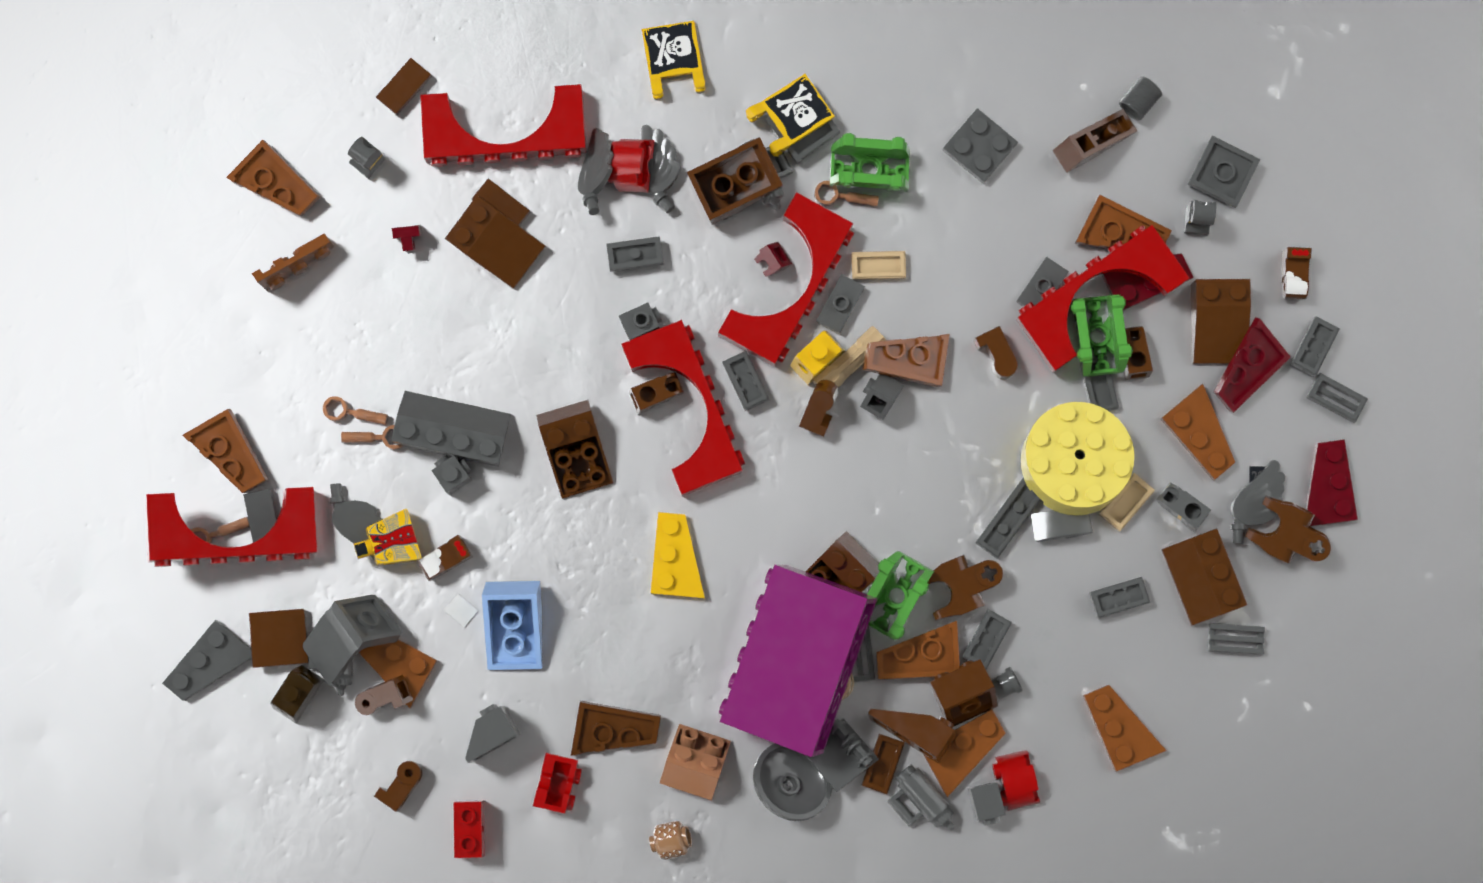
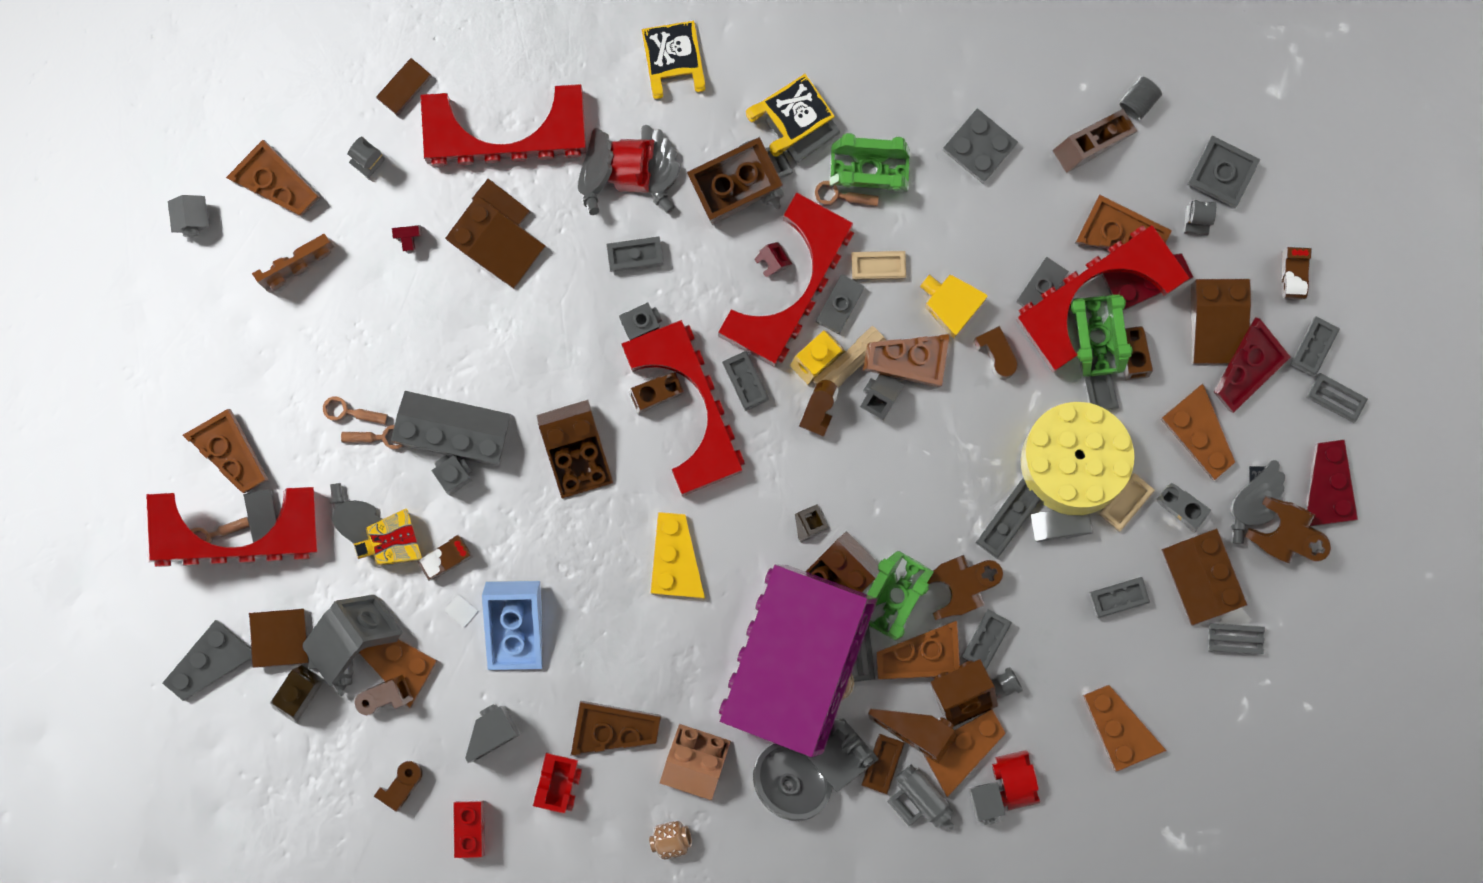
(188, 214): none -> dark grey brick
(810, 522): none -> dark brown slope
(952, 302): none -> yellow torso

